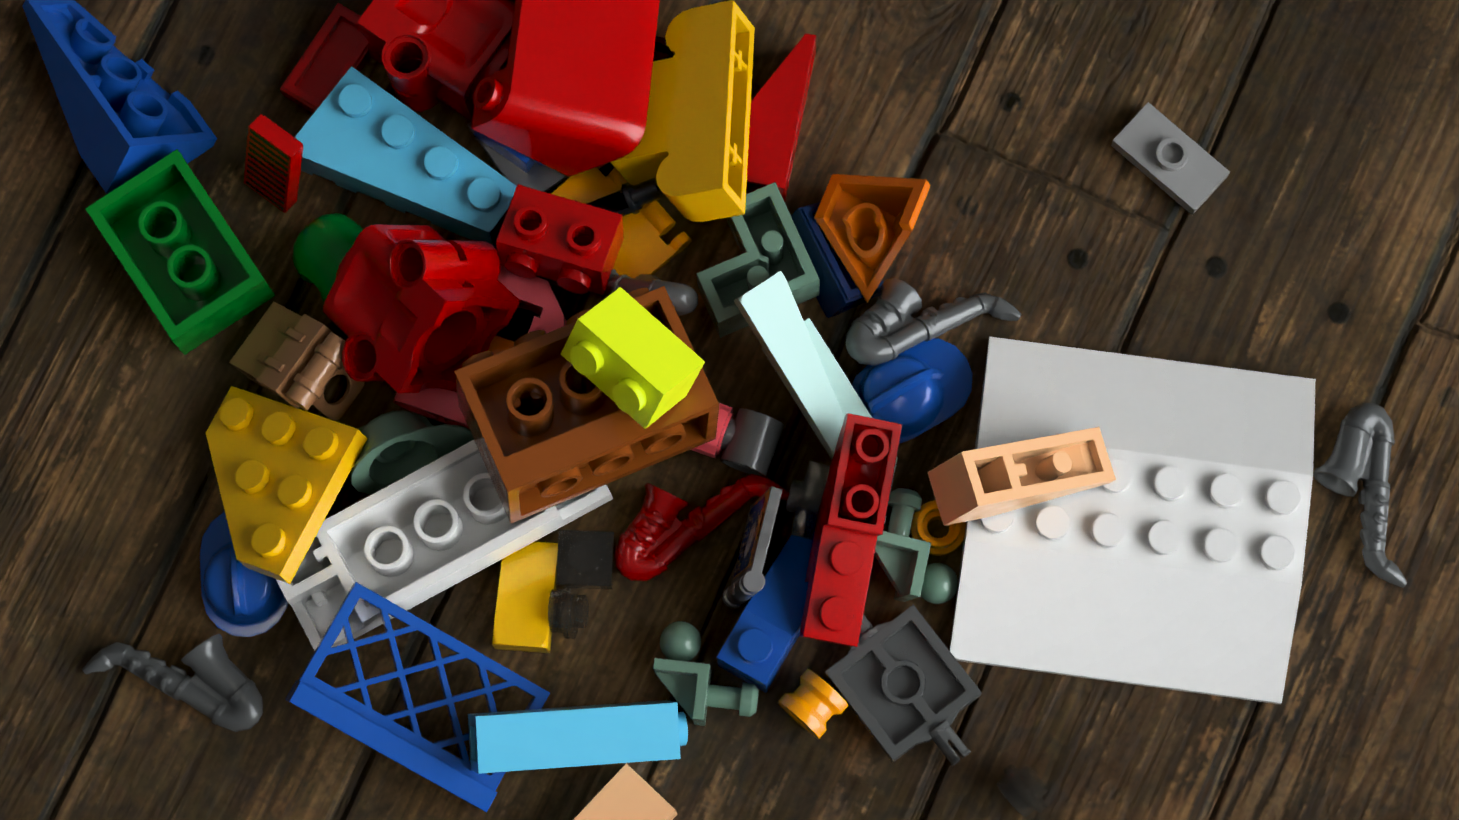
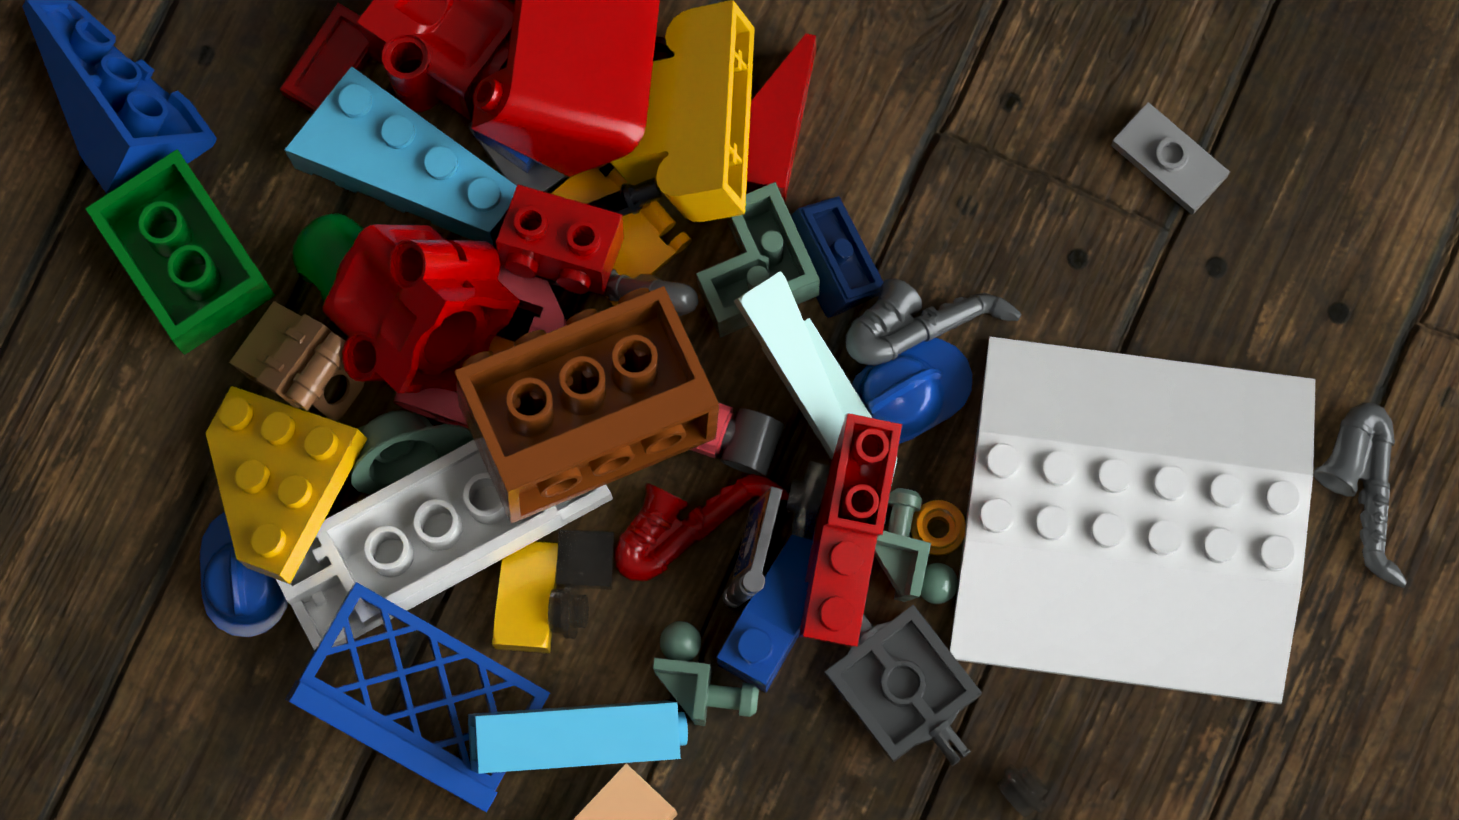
(215, 690): dark grey piece -> none
(273, 163): red tile -> none
(632, 357): neon yellow brick -> none
(813, 703): light orange wheel -> none
(869, 222): orange slope -> none
(1019, 474): light nougat slope -> none

